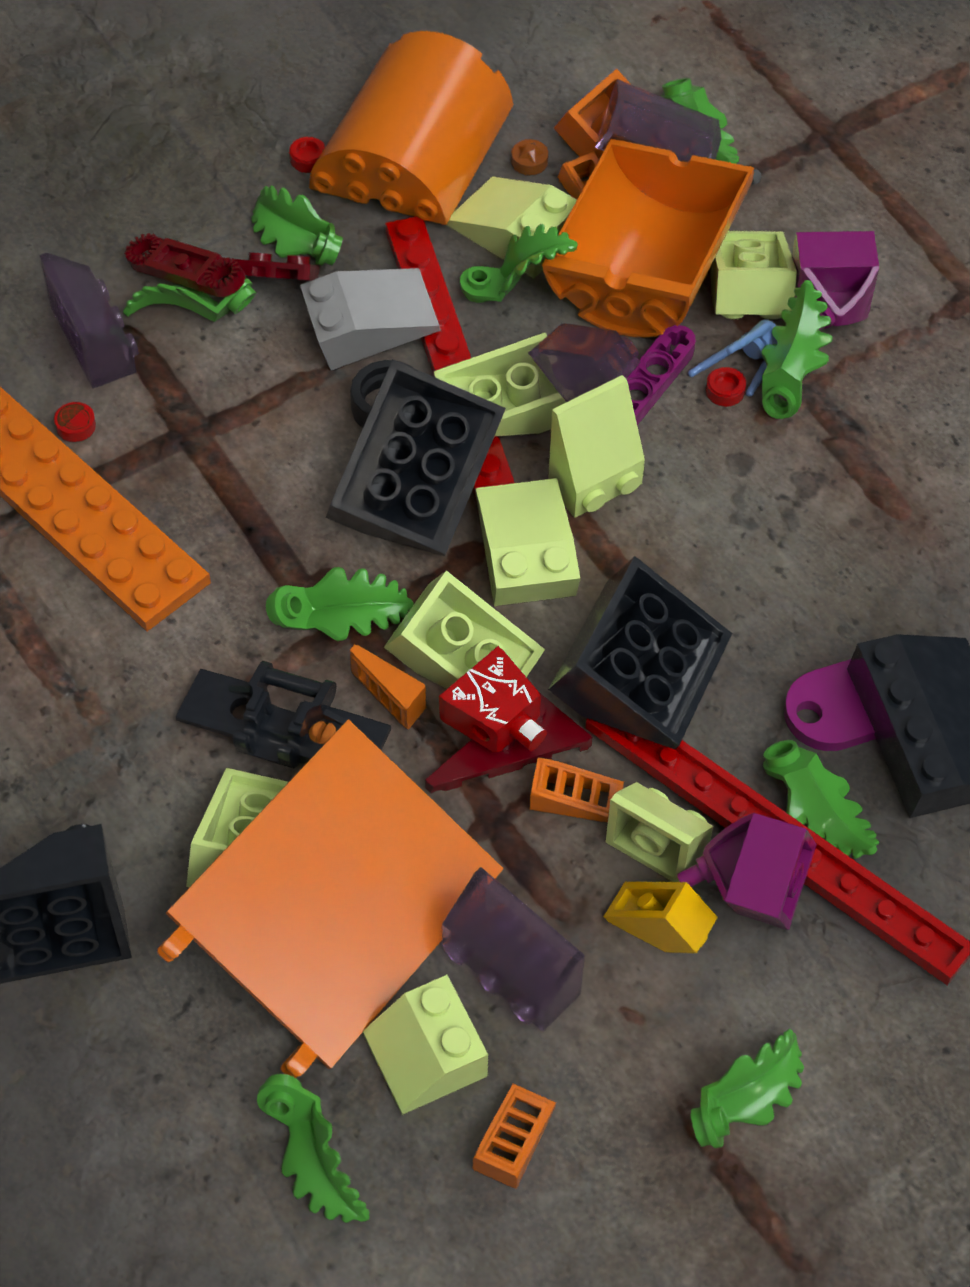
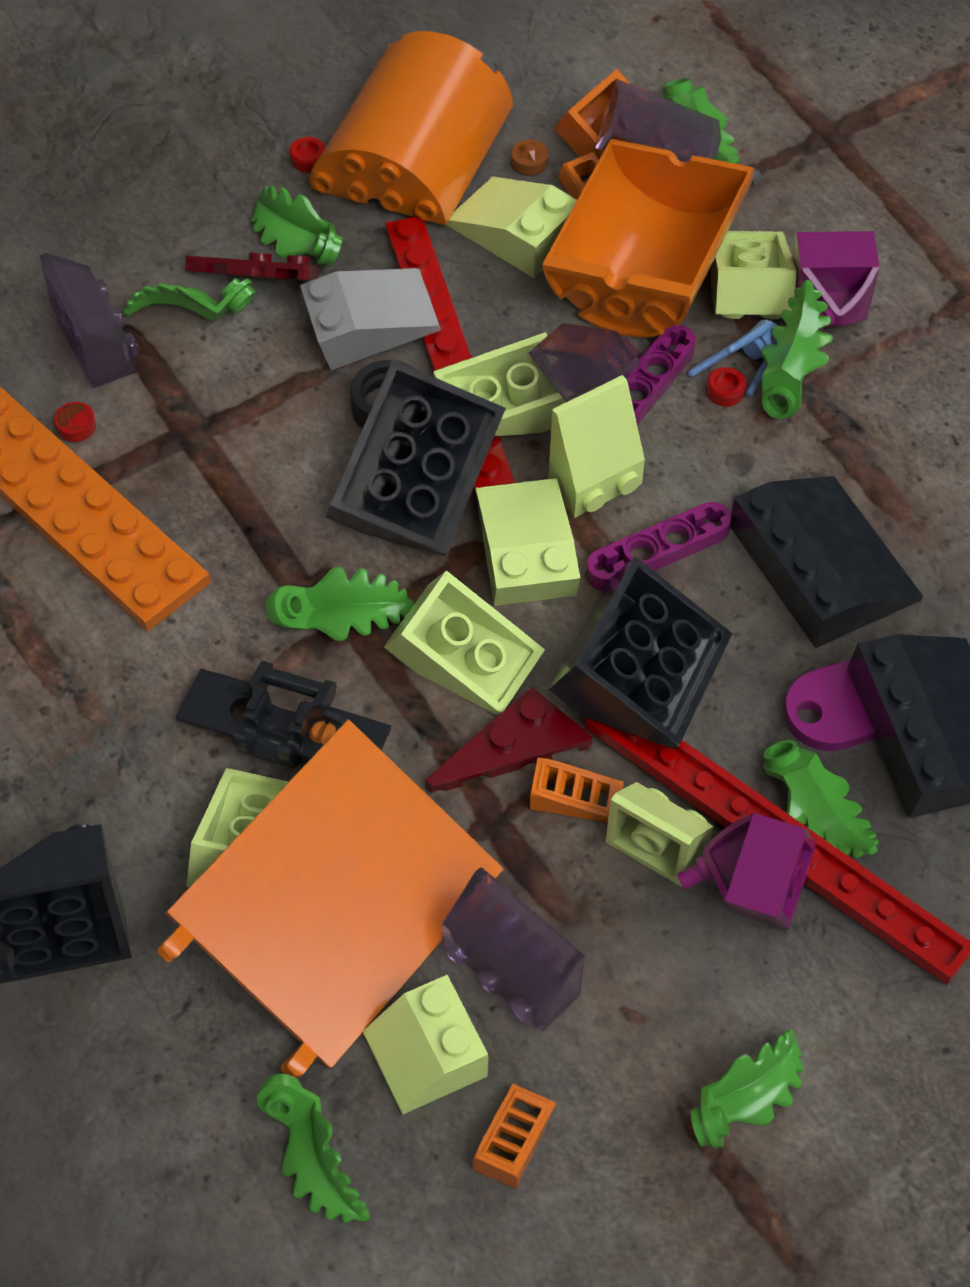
(185, 265): dark red plate -> none
(389, 685): orange slope -> none
(493, 284): bright green plant -> none
(494, 704): red torso -> none
(655, 541): none -> magenta beam
(663, 915): yellow slope -> none
(821, 556): none -> black slope

